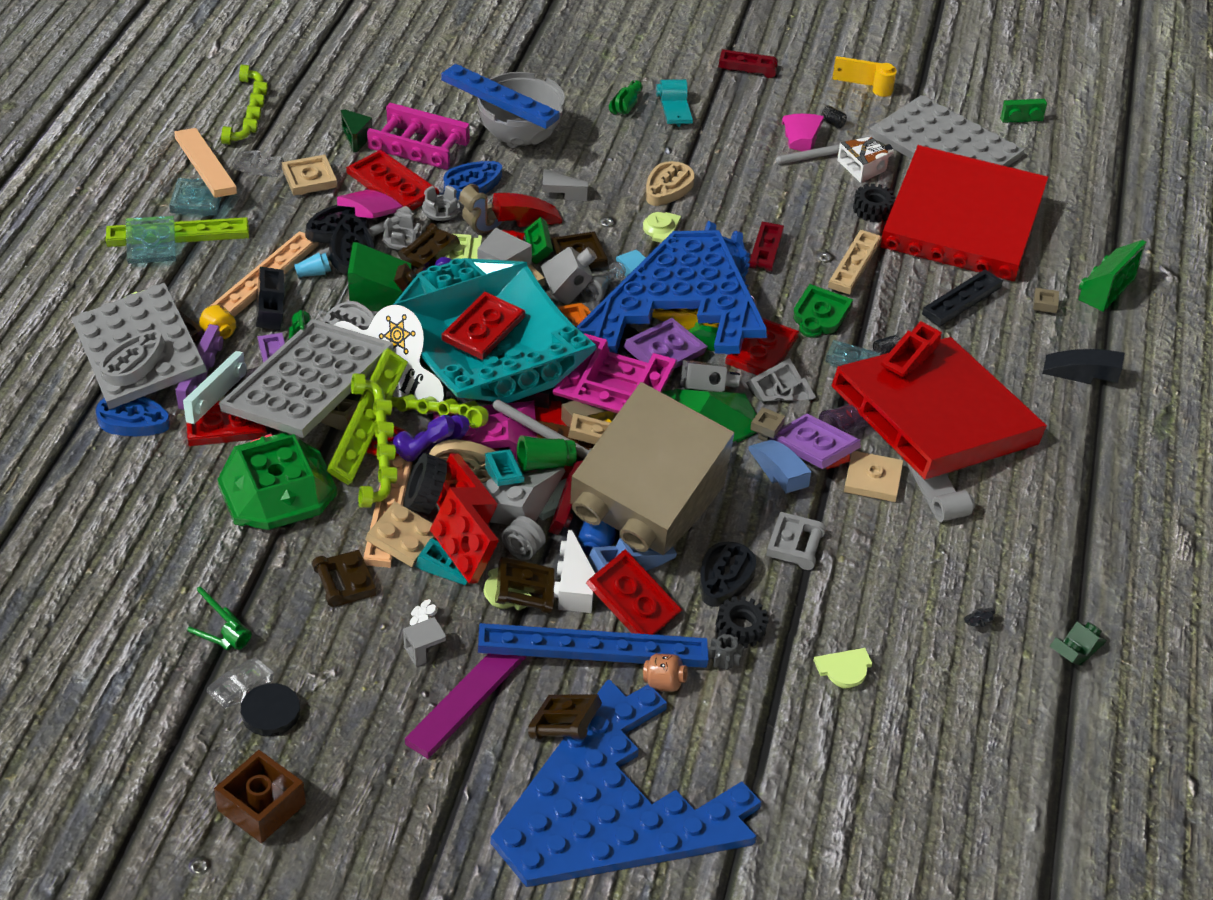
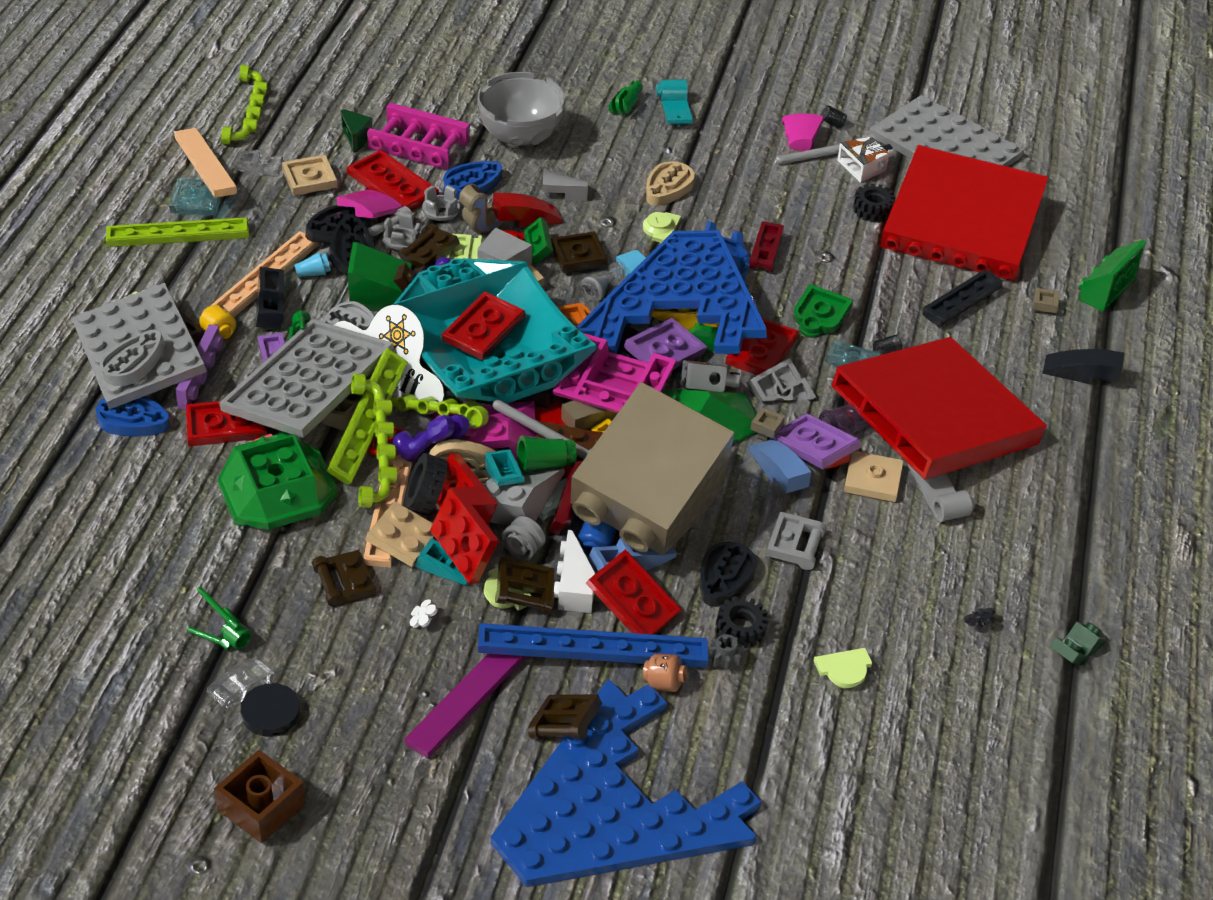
(150, 239): clear light blue plate -> none
(214, 387): light aqua plate -> none
(420, 637): light grey panel -> none
(500, 96): blue plate -> none
(568, 273): light grey torso -> none
(586, 428): tan plate -> none
(748, 62): dark red plate -> none
(854, 262): tan plate -> none
(876, 74): yellow door -> none
(912, 349): red slope -> none
(1023, 110): green plate -> none

